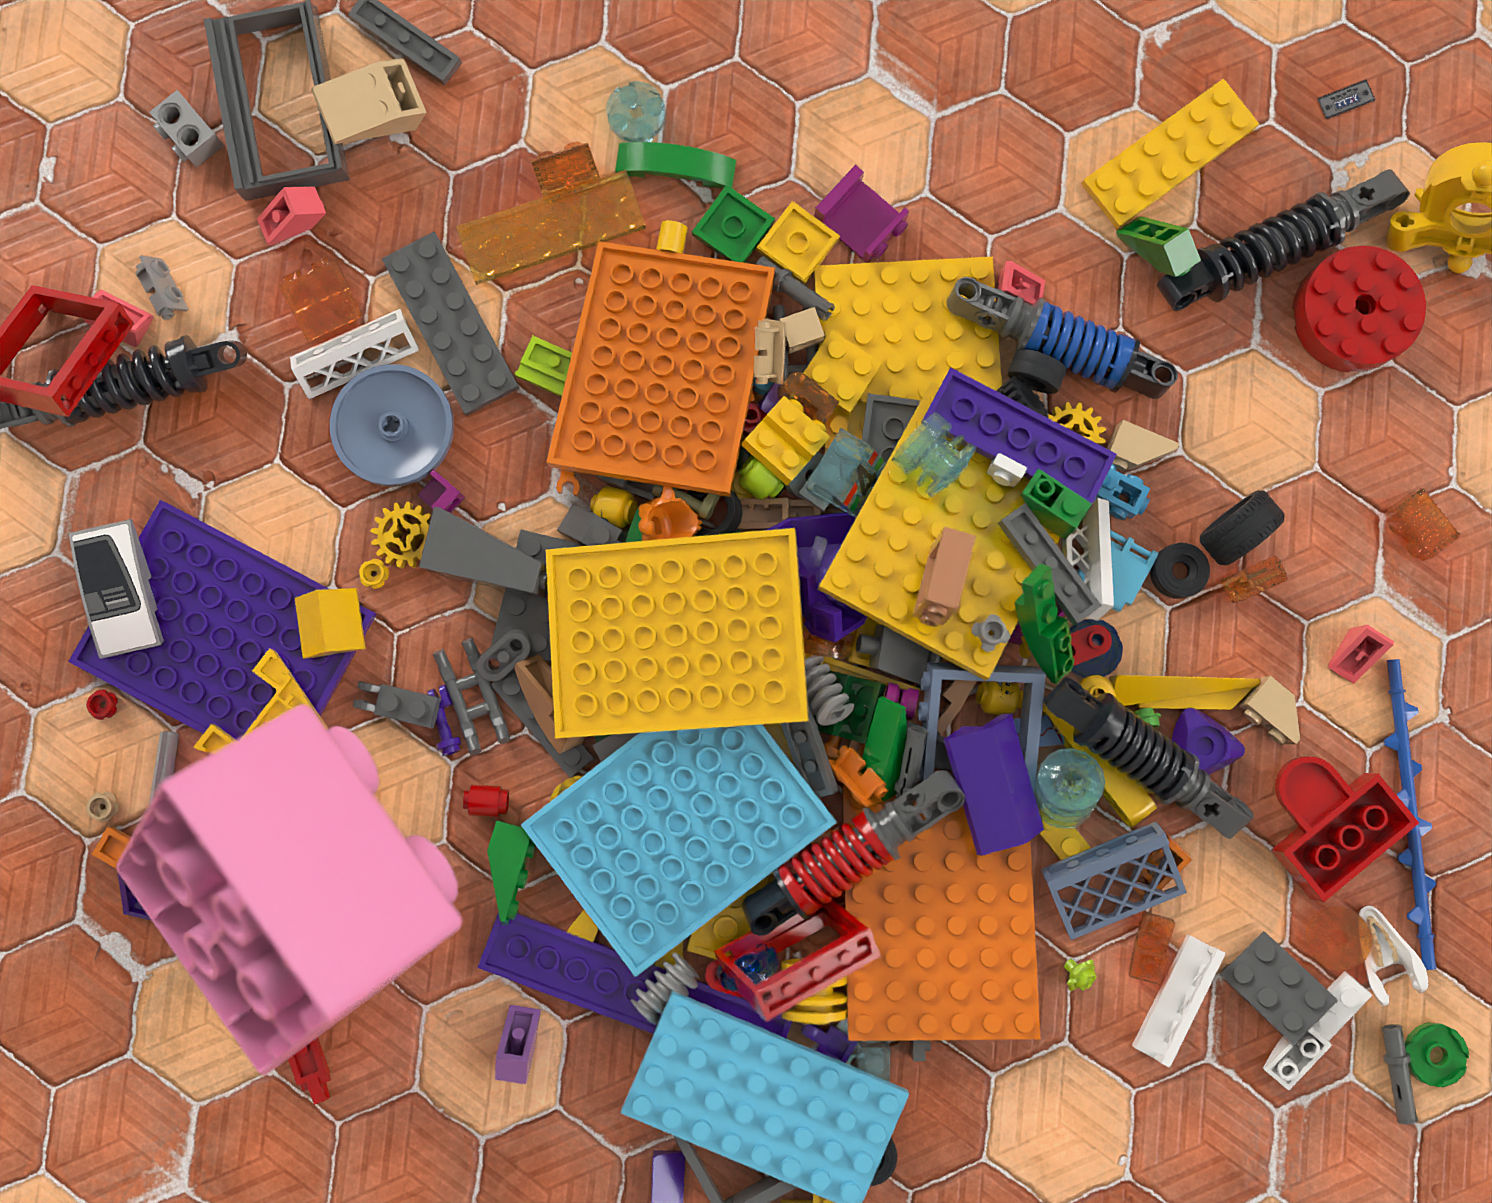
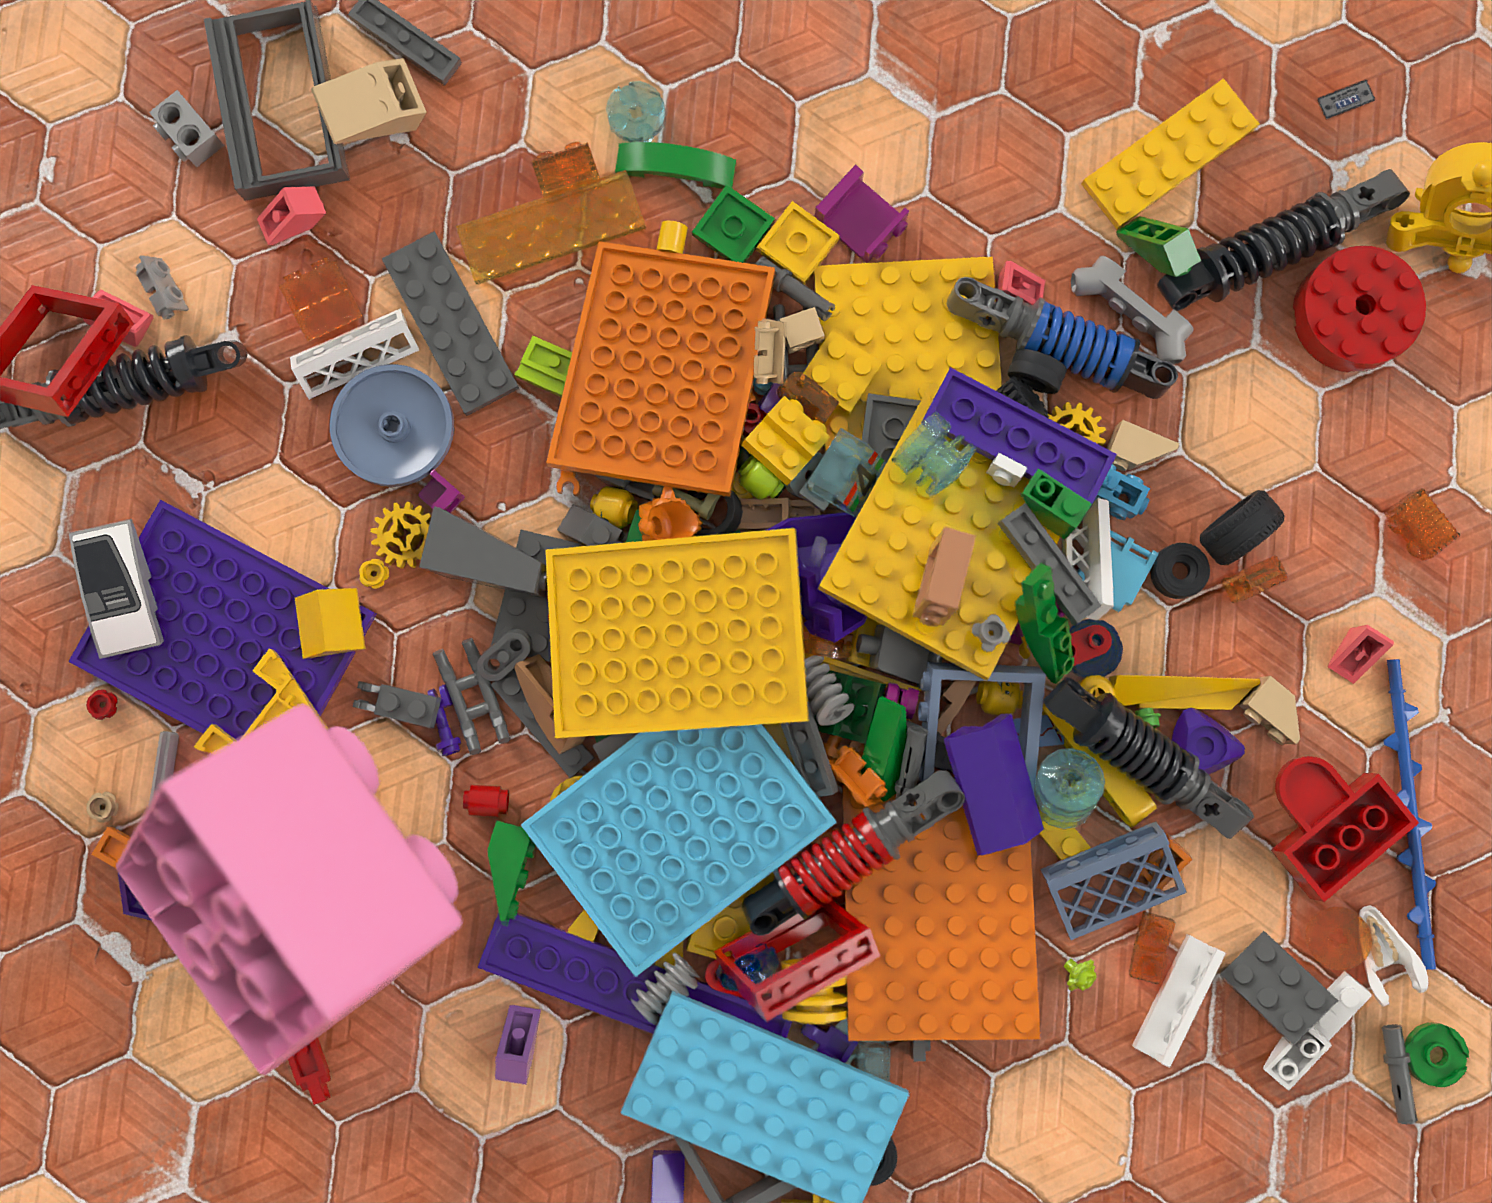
(1168, 331): none -> light grey plate

